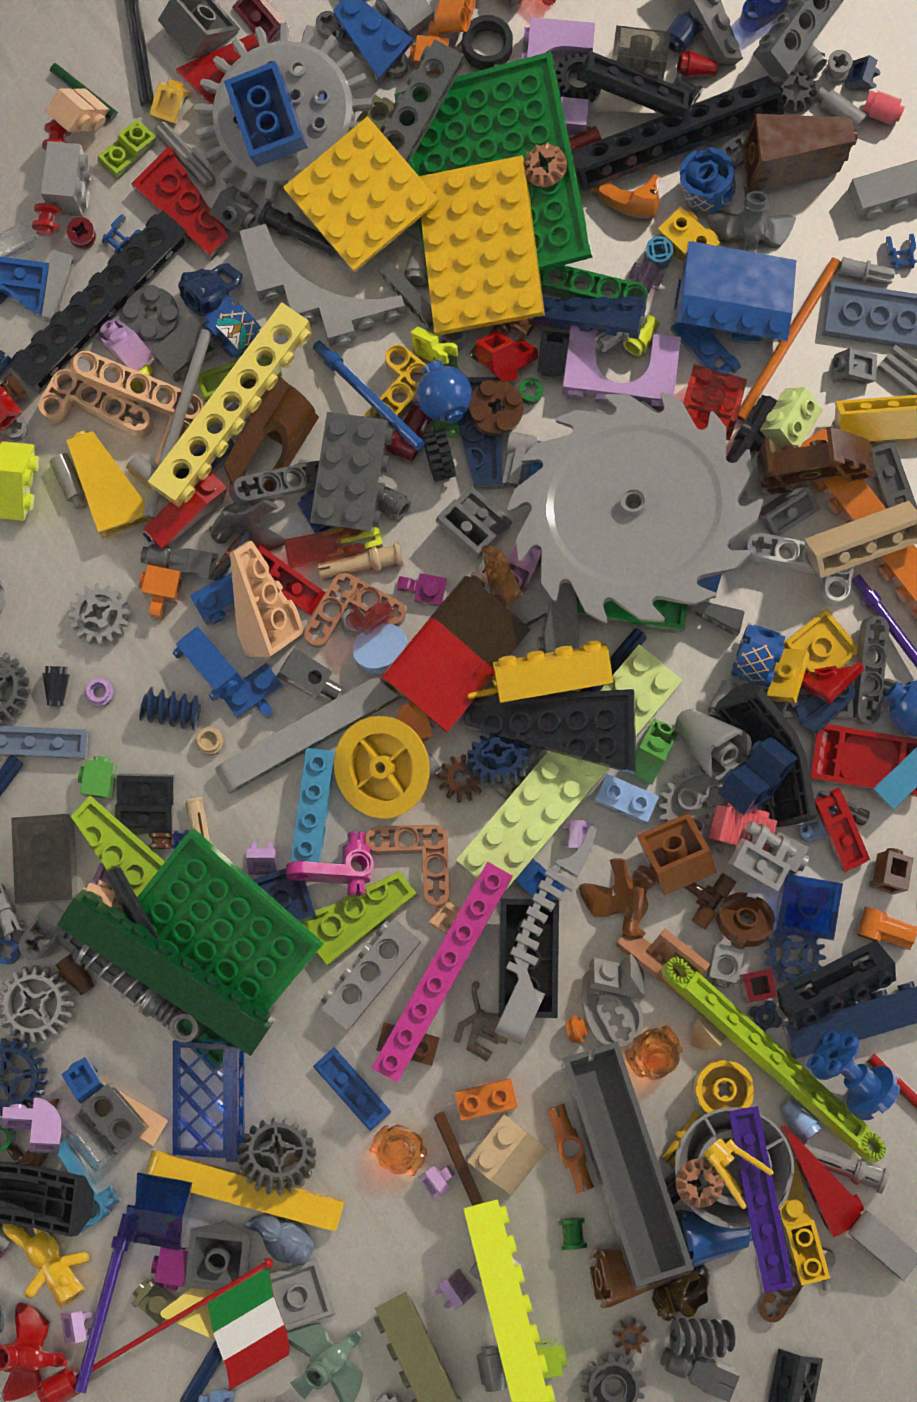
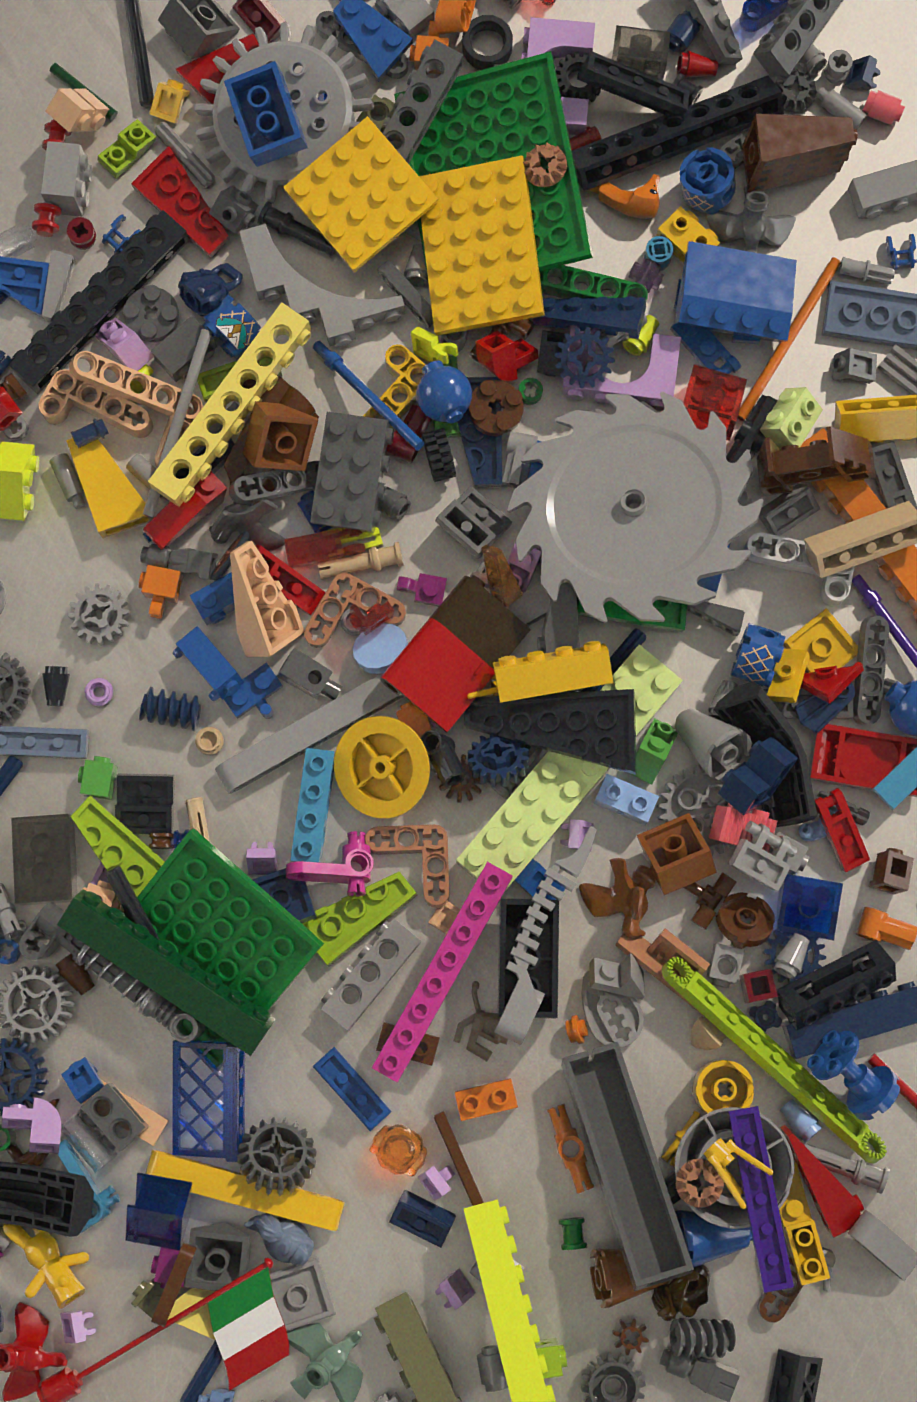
(90, 433): none -> dark blue pin
(119, 1246): dark purple bar -> none
(173, 1284): none -> reddish brown beam
(279, 437): none -> dark orange slope
(422, 1218): none -> dark blue slope
(443, 758): none -> black piece
(506, 1154): tan slope -> none
(597, 358): none -> dark blue gear
(654, 1053): clear orange hair -> none
(791, 958): none -> light grey cone

